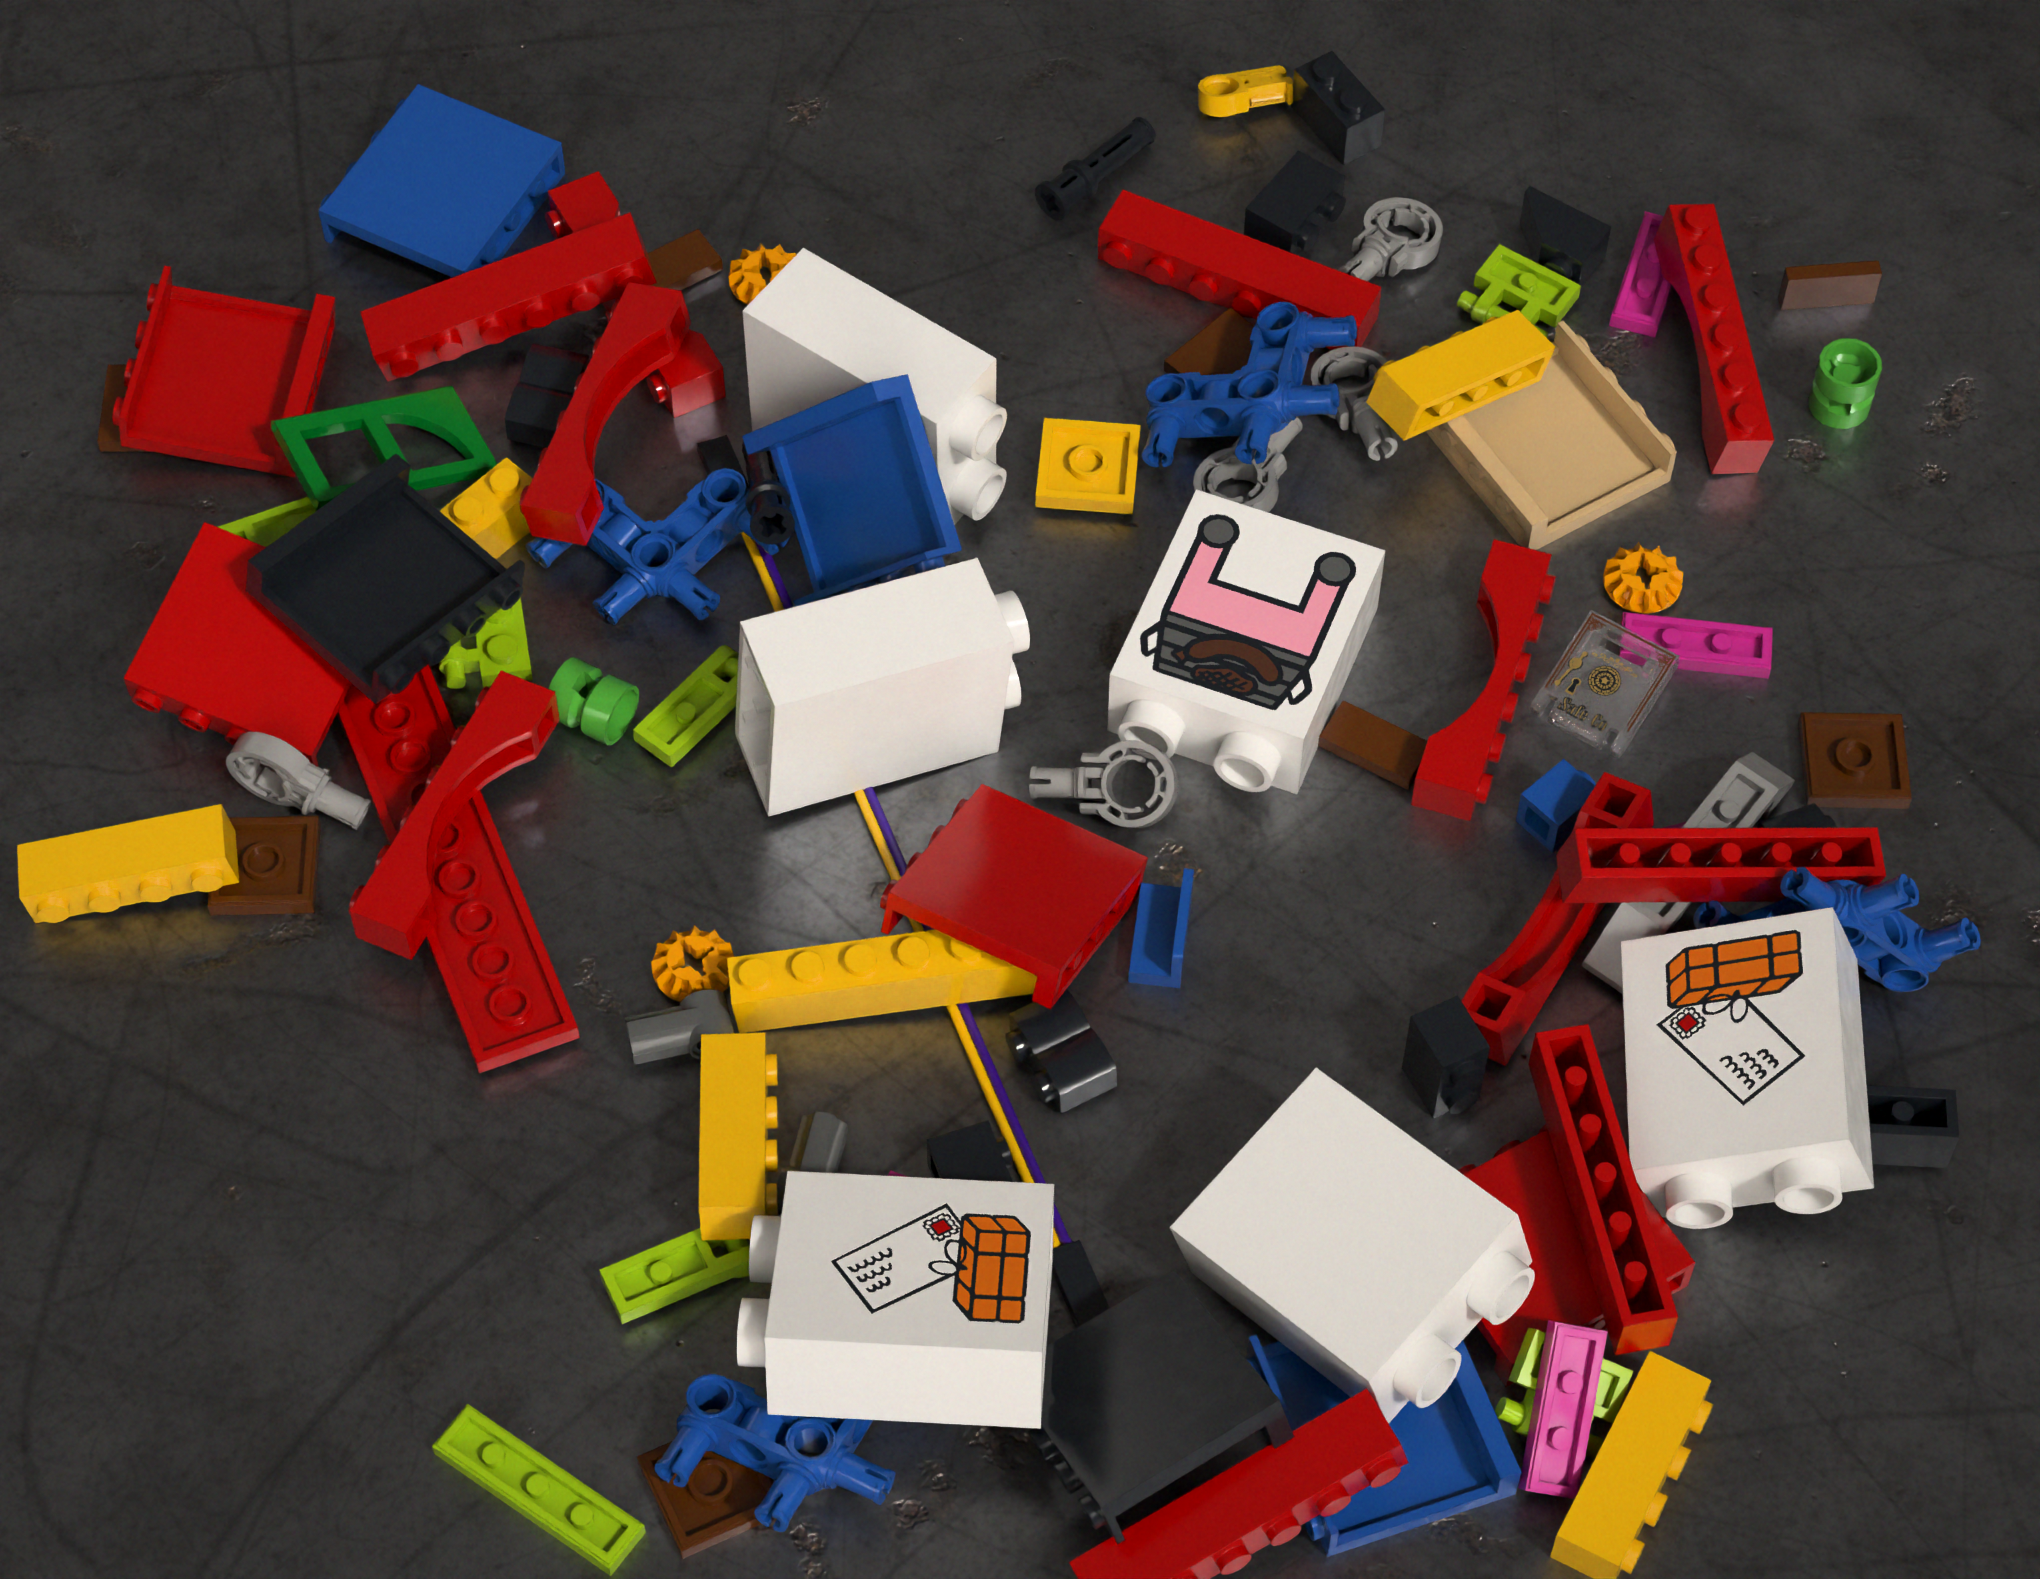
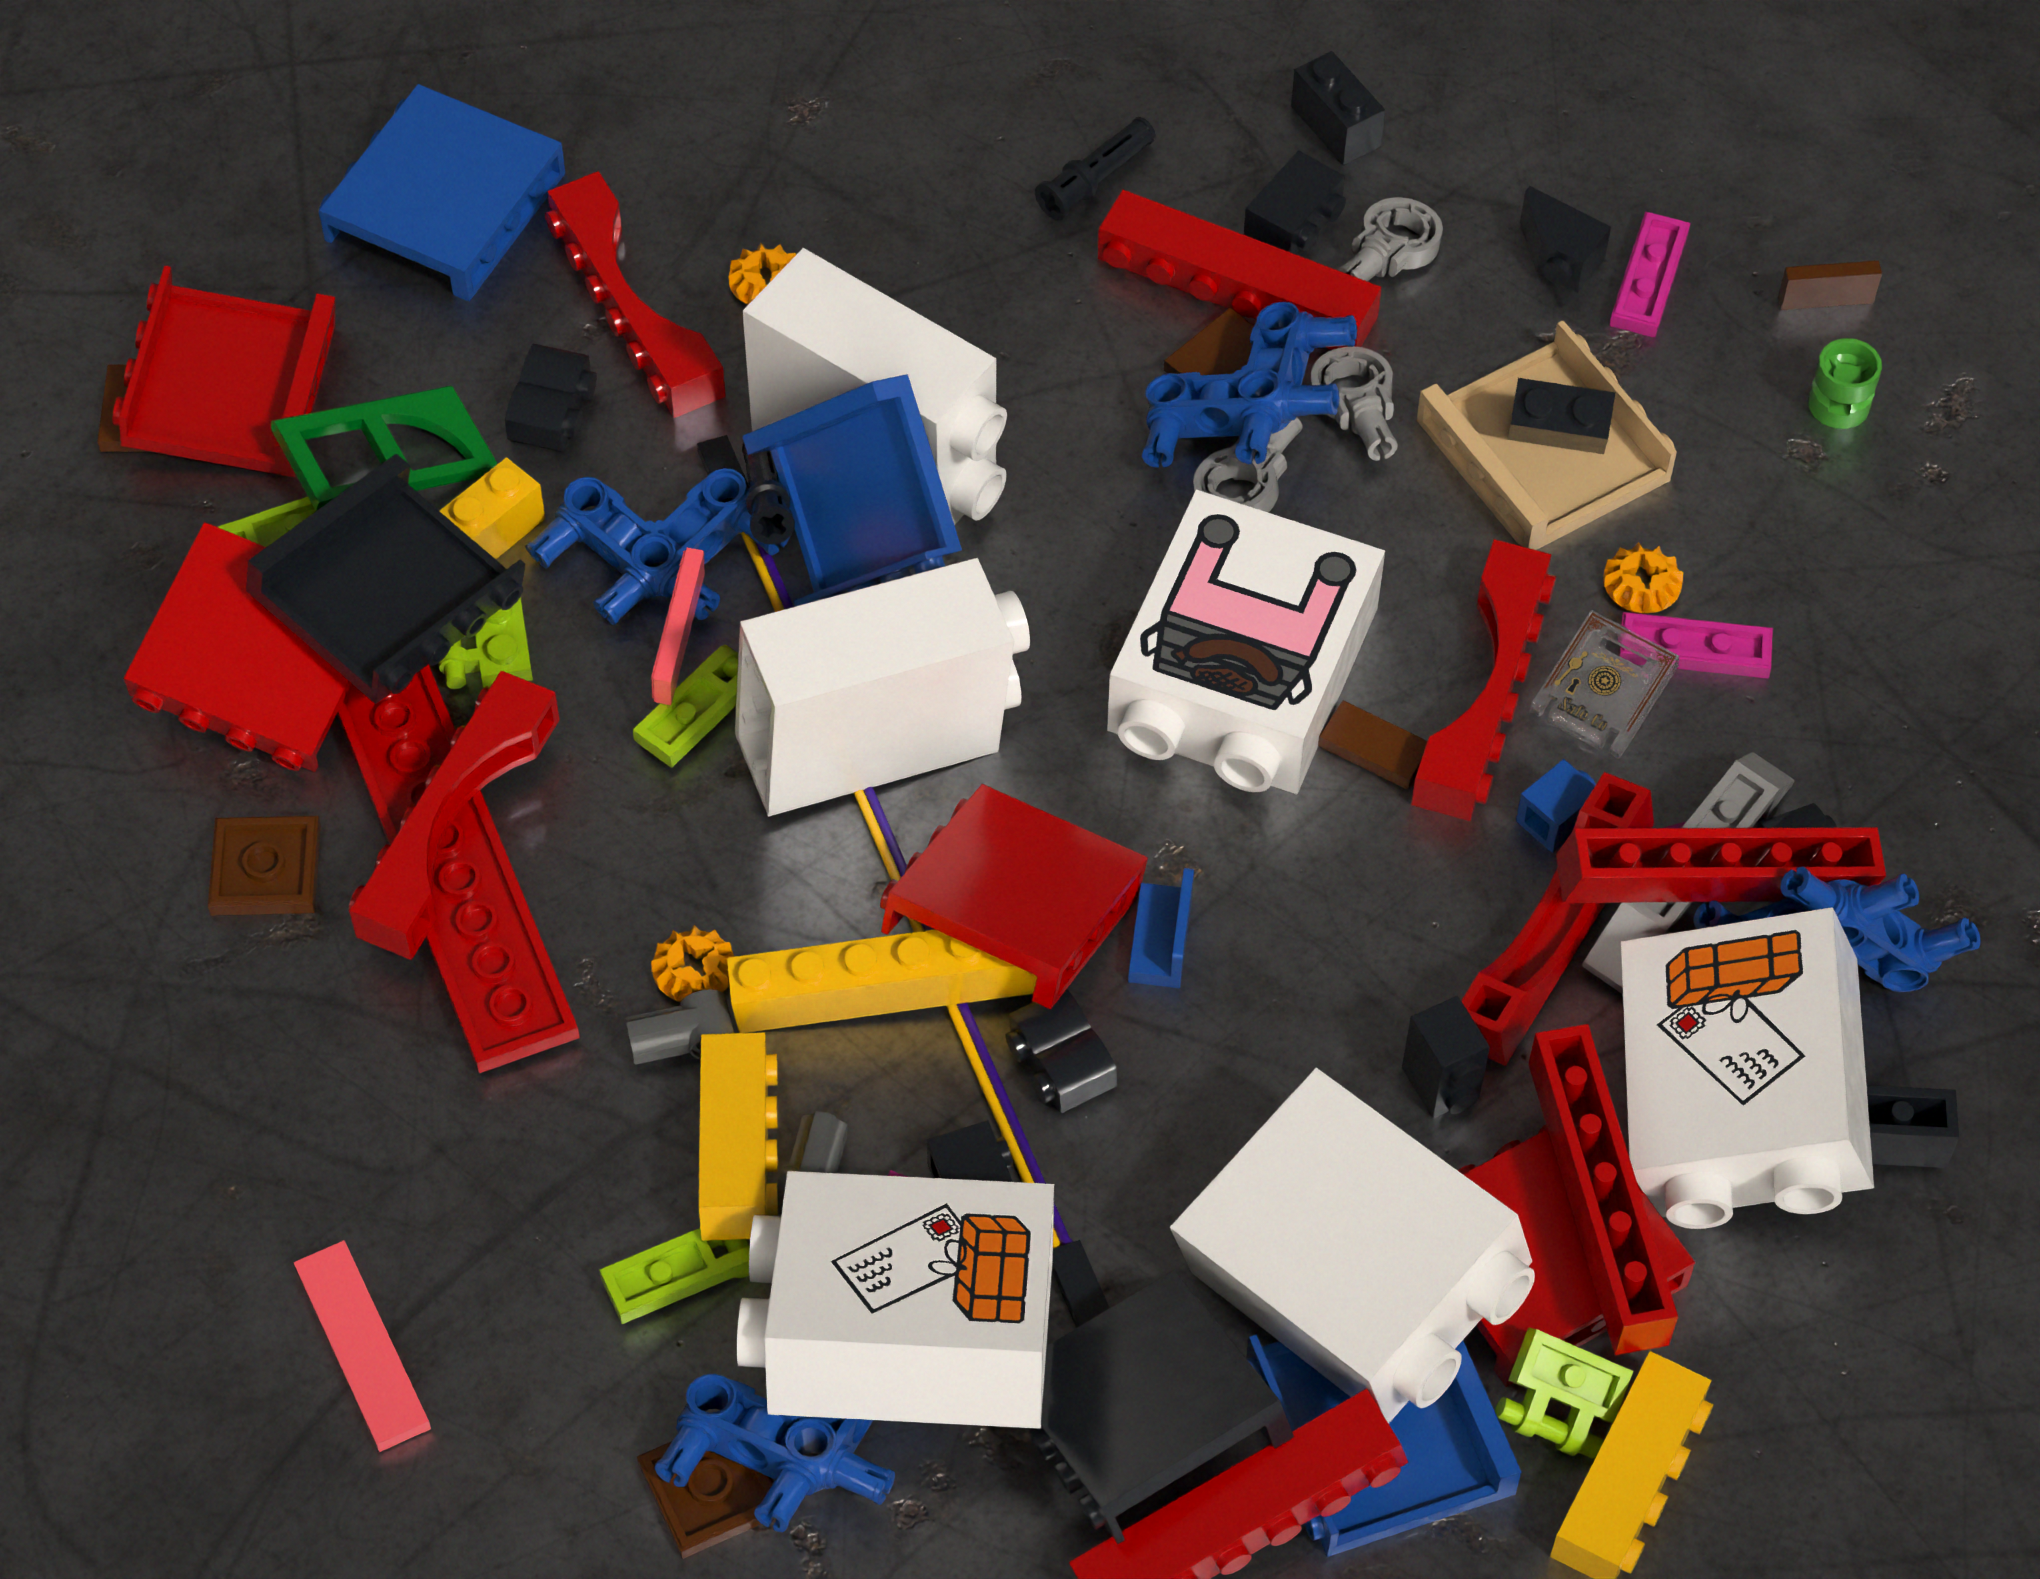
(127, 864): yellow brick -> none
(295, 780): light grey pin -> none
(362, 1346): none -> coral tile
(507, 297): red brick -> none
(539, 1489): lime tile -> none
(595, 702): bright green wheel -> none
(640, 337): red arch -> none
(677, 626): none -> coral tile
(684, 261): reddish brown tile -> none
(1077, 784): light grey pin -> none
(1088, 466): yellow plate -> none
(1238, 91): yellow piece -> none
(1459, 374): yellow brick -> none
(1522, 284): lime plate -> none
(1561, 416): none -> black brick
(1562, 1409): dark pink tile -> none
(1733, 405): red arch -> none
(1854, 760): reddish brown tile -> none

